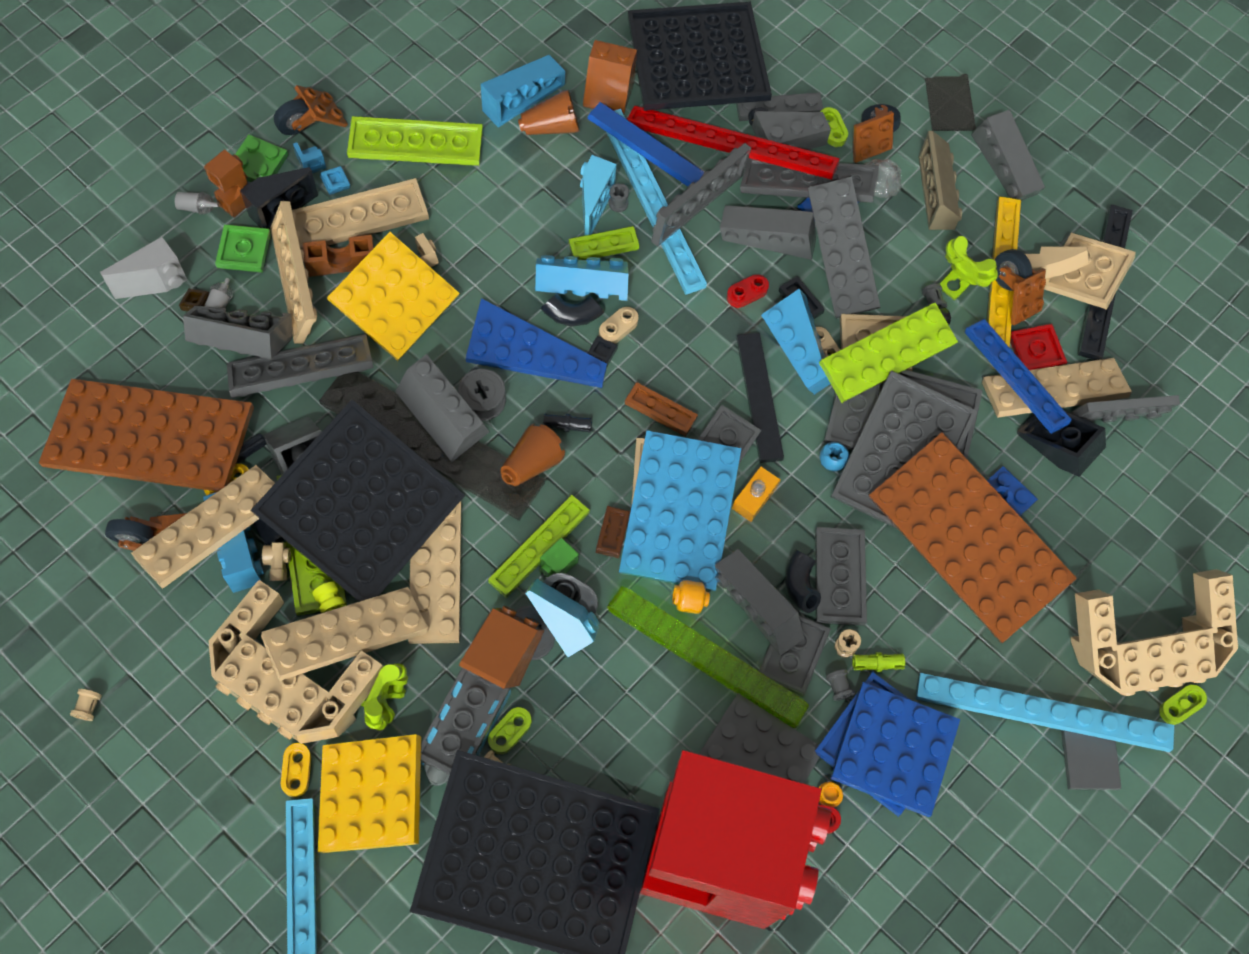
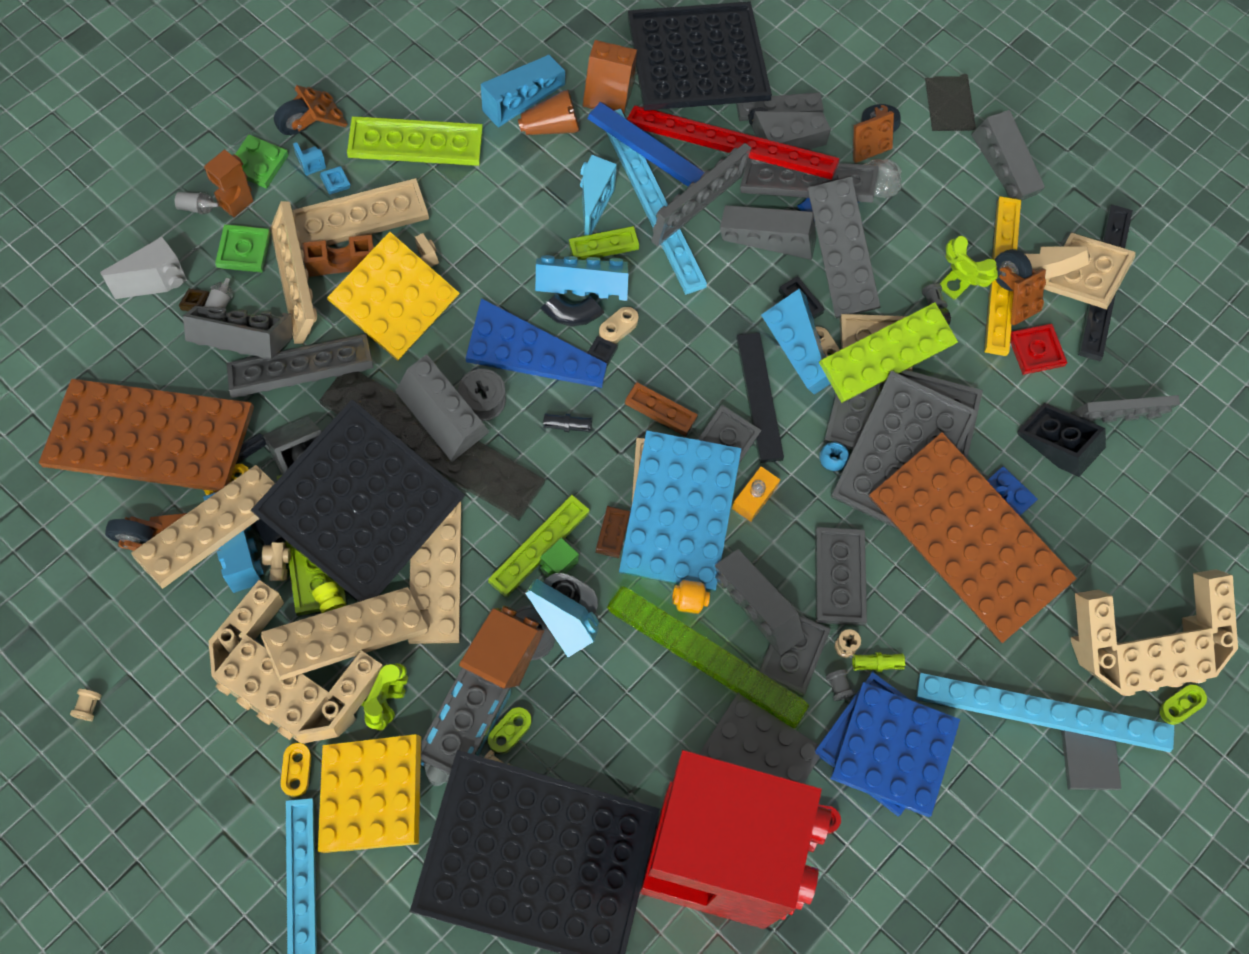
(265, 194): black slope -> none
(533, 454): dark orange cone -> none
(618, 197): dark grey bush -> none
(749, 291): red plate -> none
(798, 582): black cylinder -> none
(831, 794): light orange plate -> none
(837, 127): lime plate -> none
(939, 183): dark tan slope -> none
(1018, 376): blue tile -> none
(1067, 384): tan plate -> none

